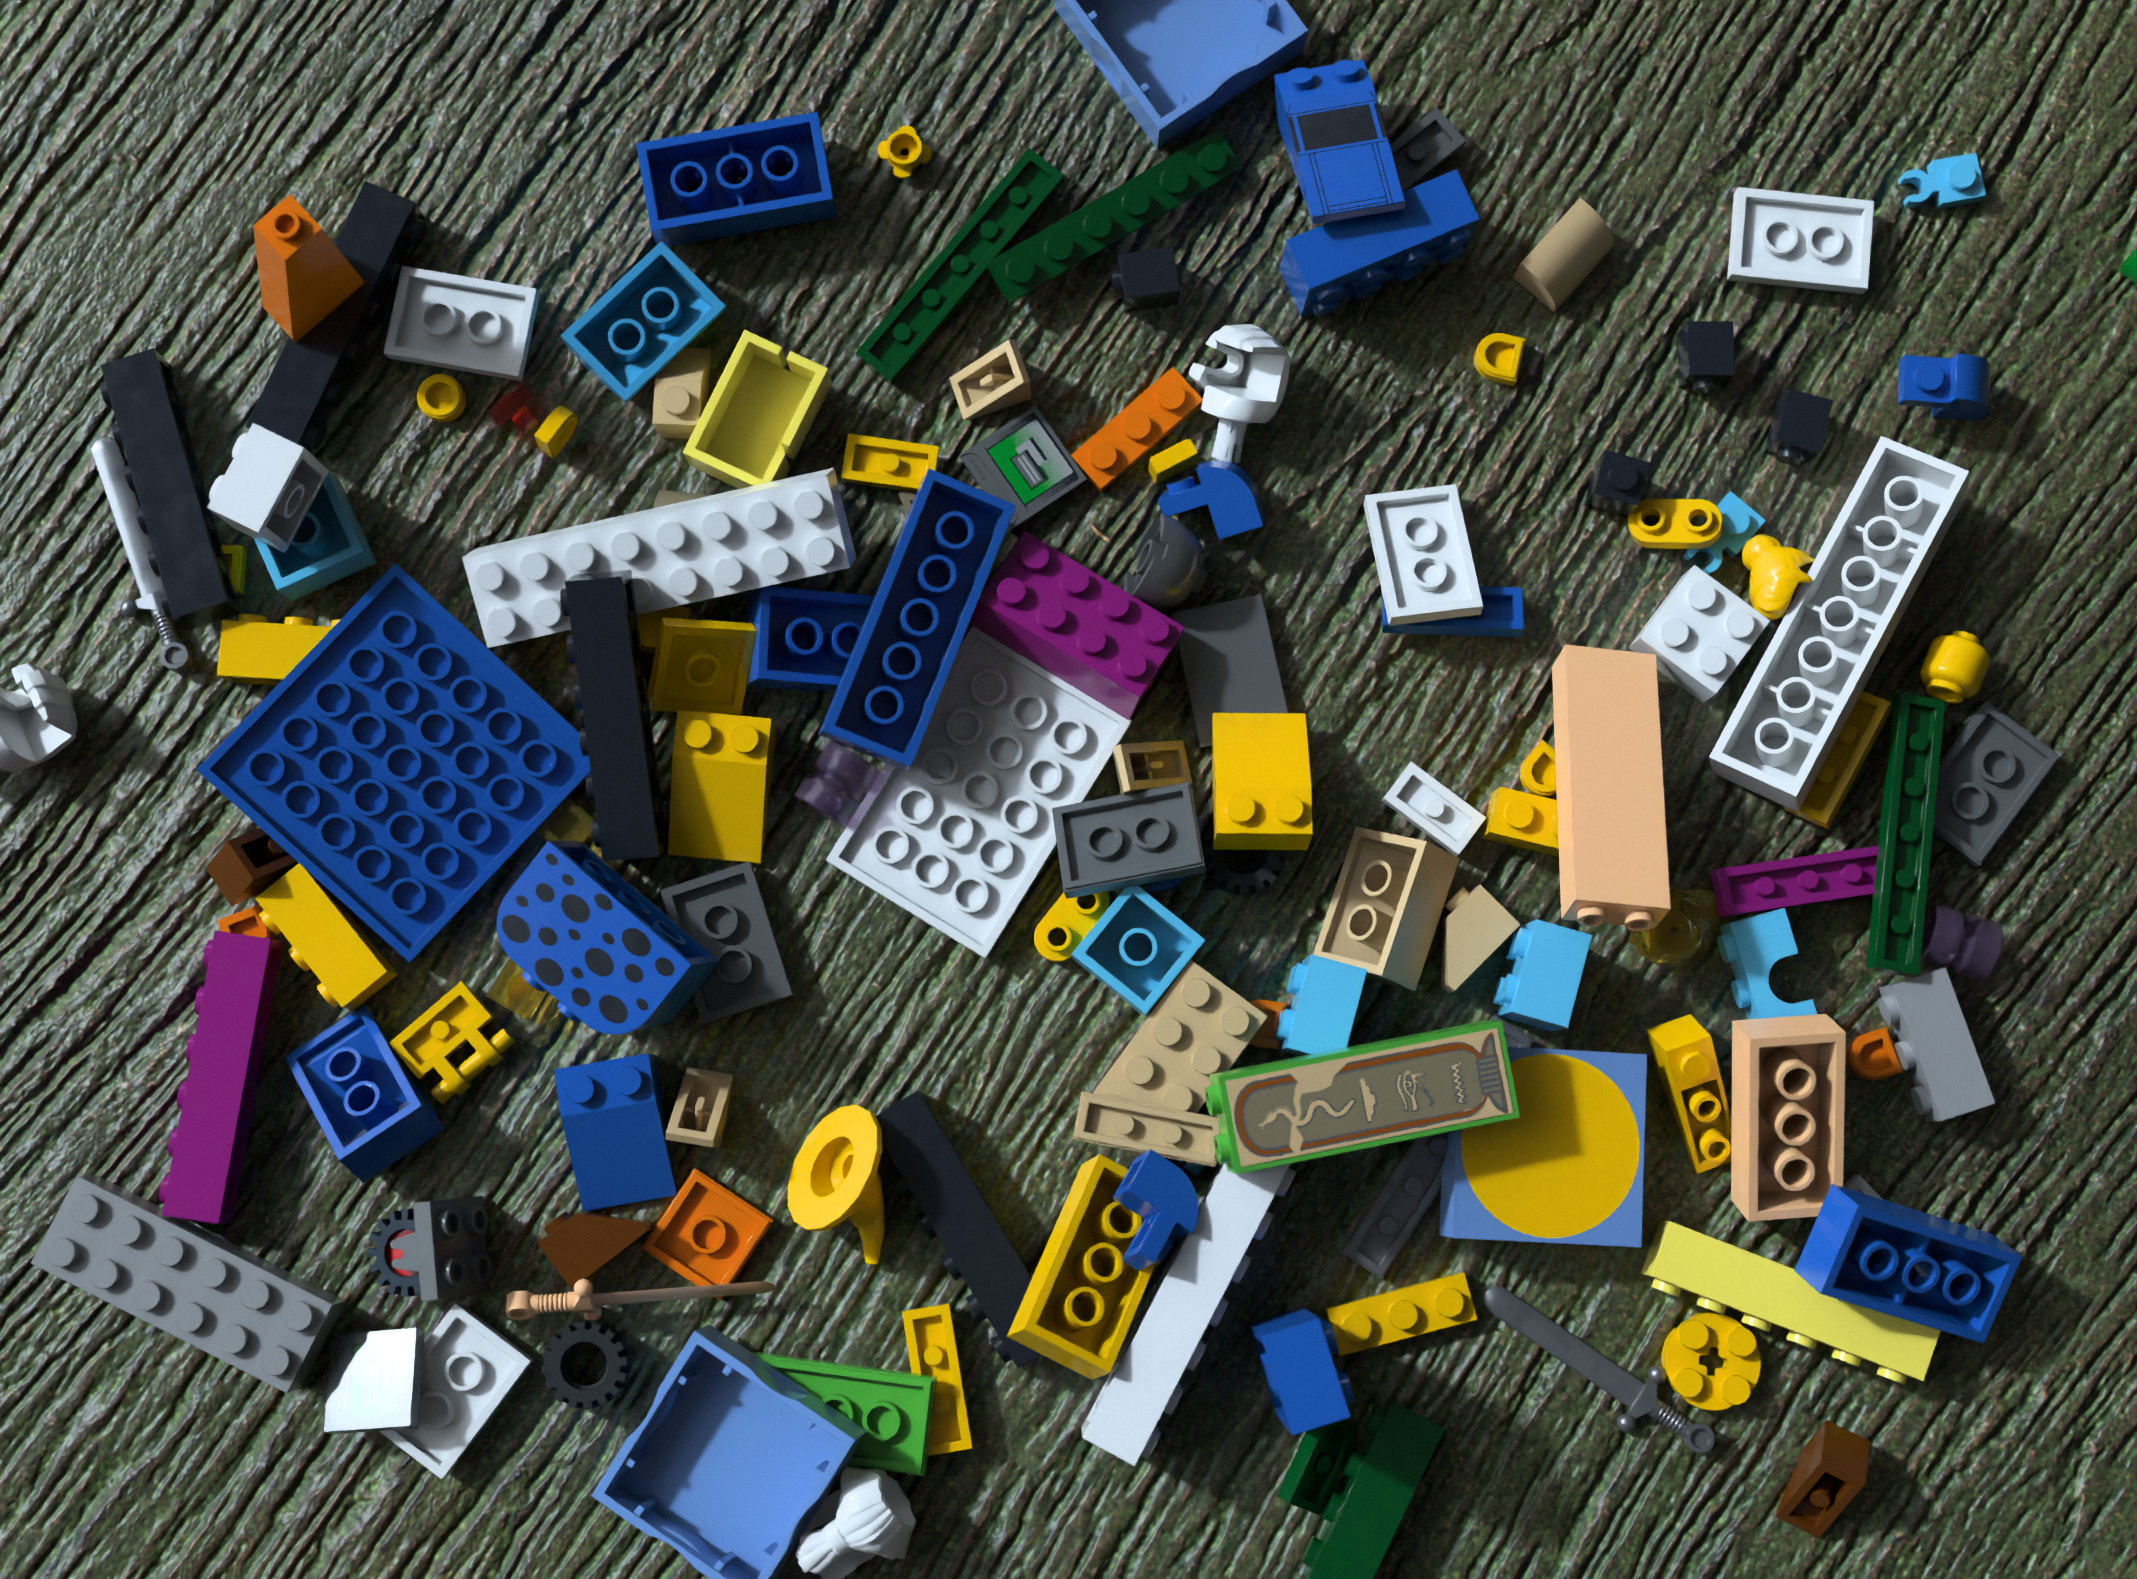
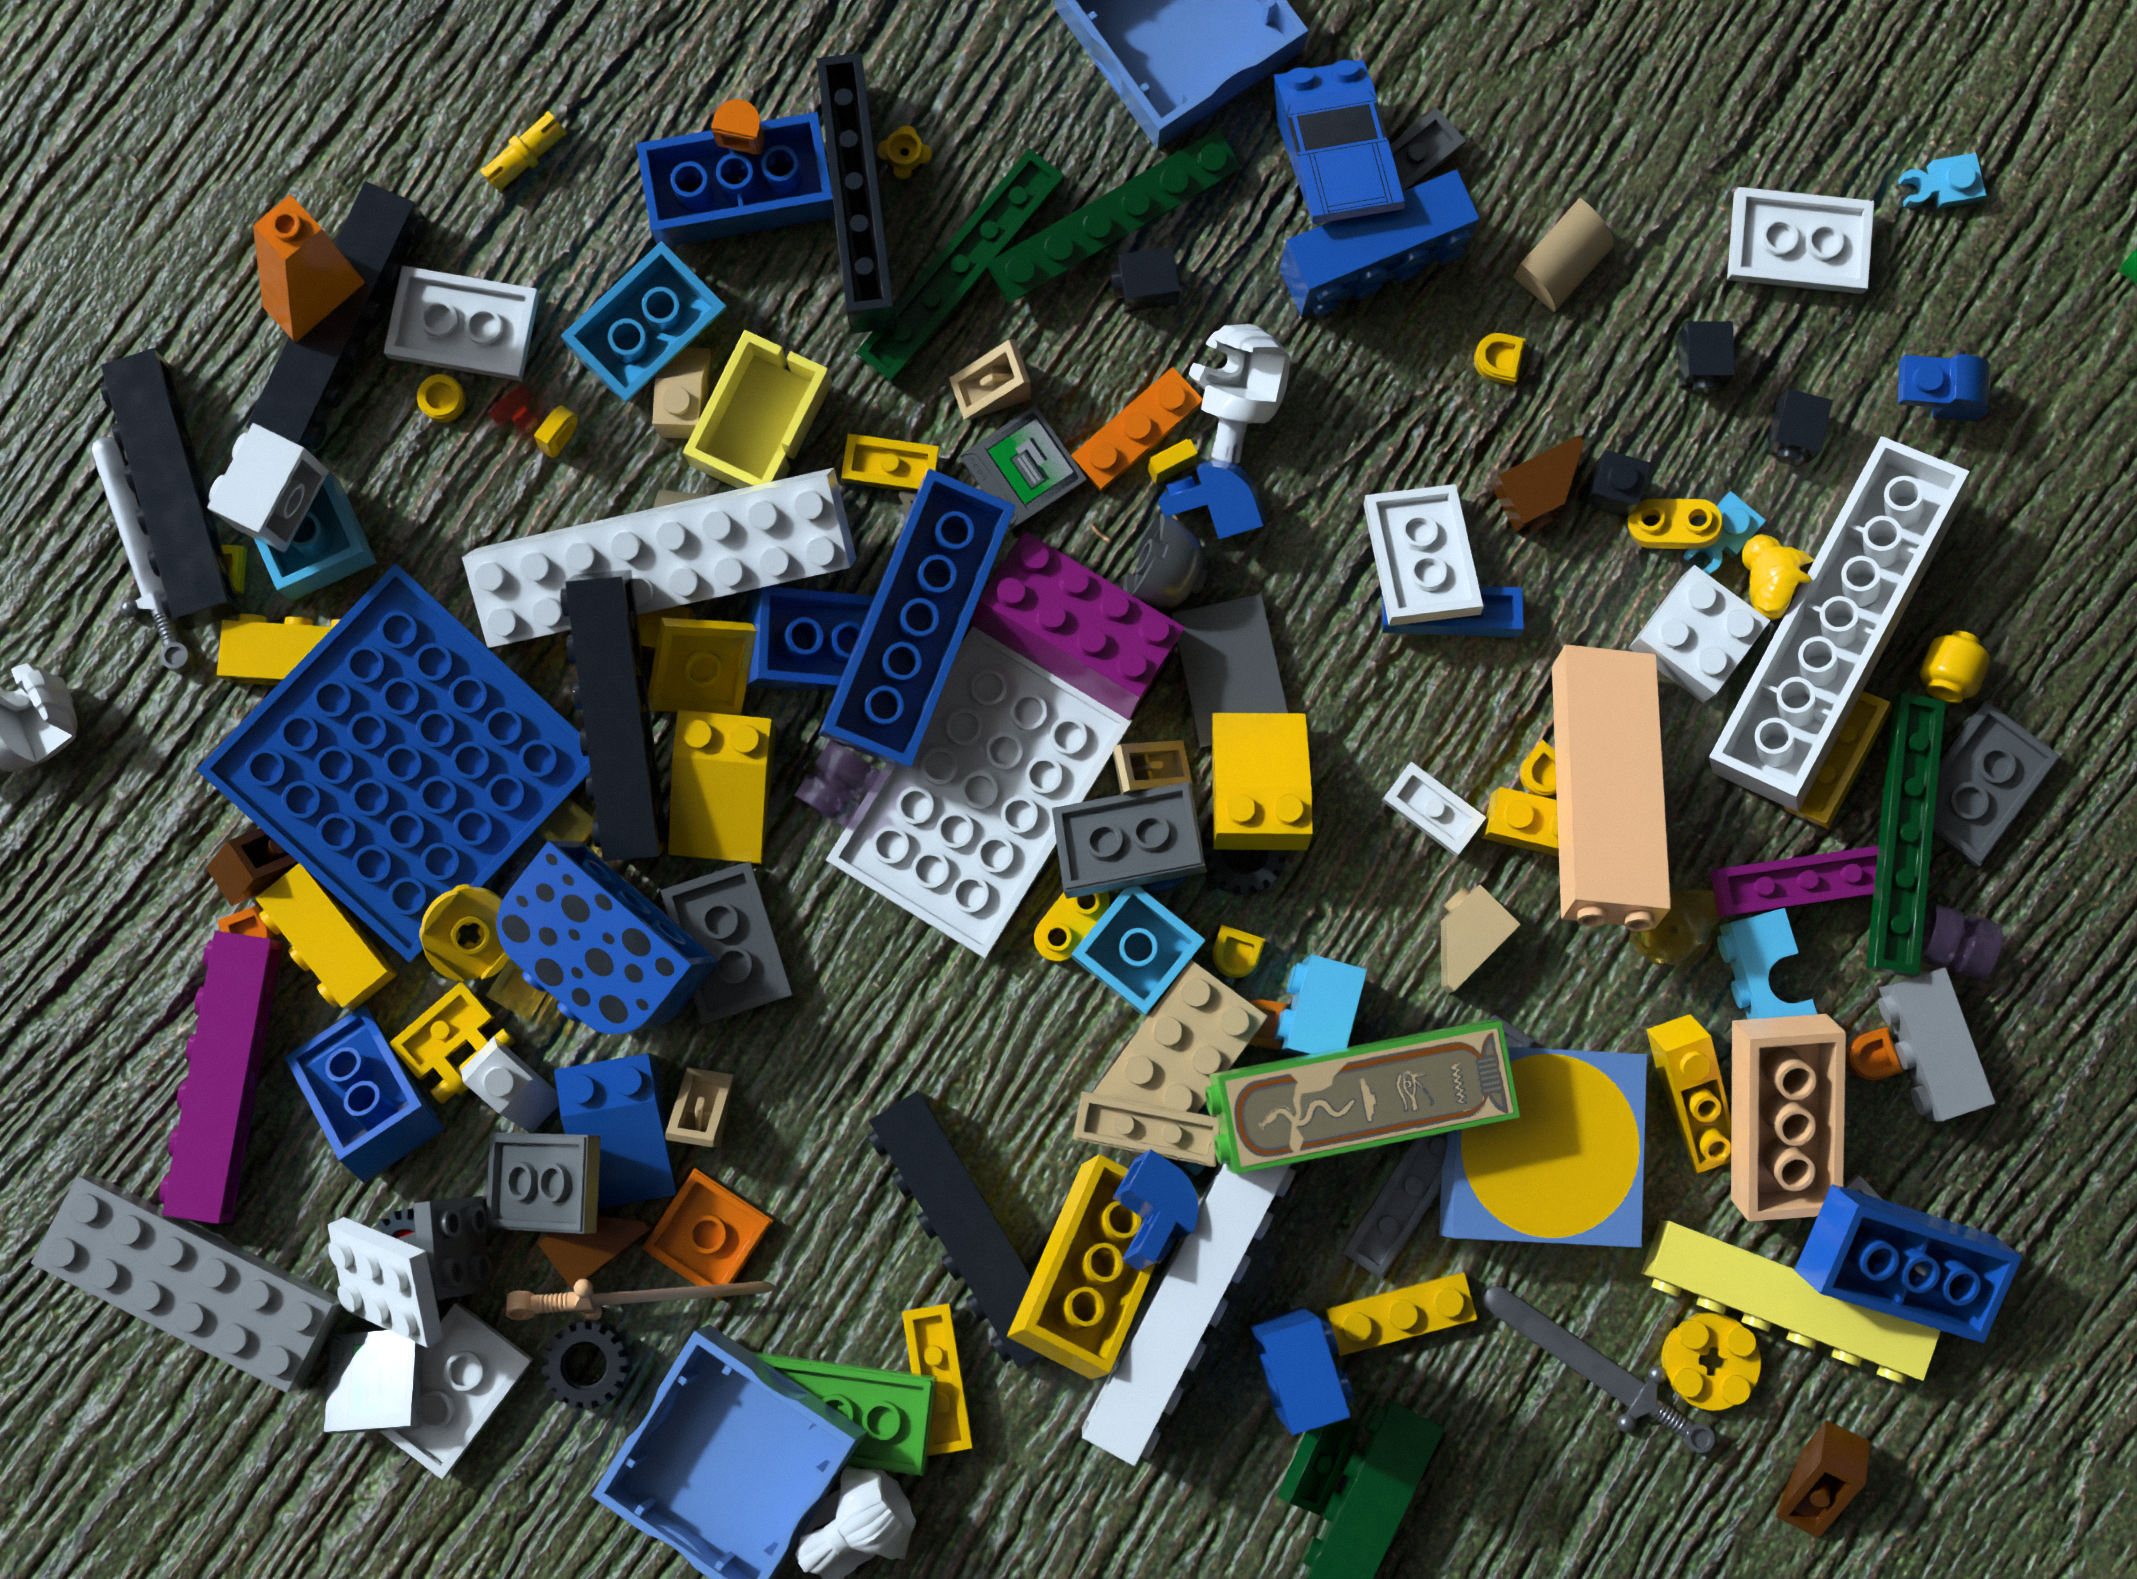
(385, 1281): none -> white plate
(440, 934): none -> yellow plate
(510, 1086): none -> white slope
(523, 151): none -> yellow pin
(543, 1182): none -> dark grey tile
(738, 127): none -> orange brick
(839, 1178): yellow piece -> none
(856, 193): none -> black brick
(1236, 952): none -> yellow tile
(1387, 906): tan slope -> none
(1538, 486): none -> reddish brown slope
(1542, 975): medium azure brick -> none

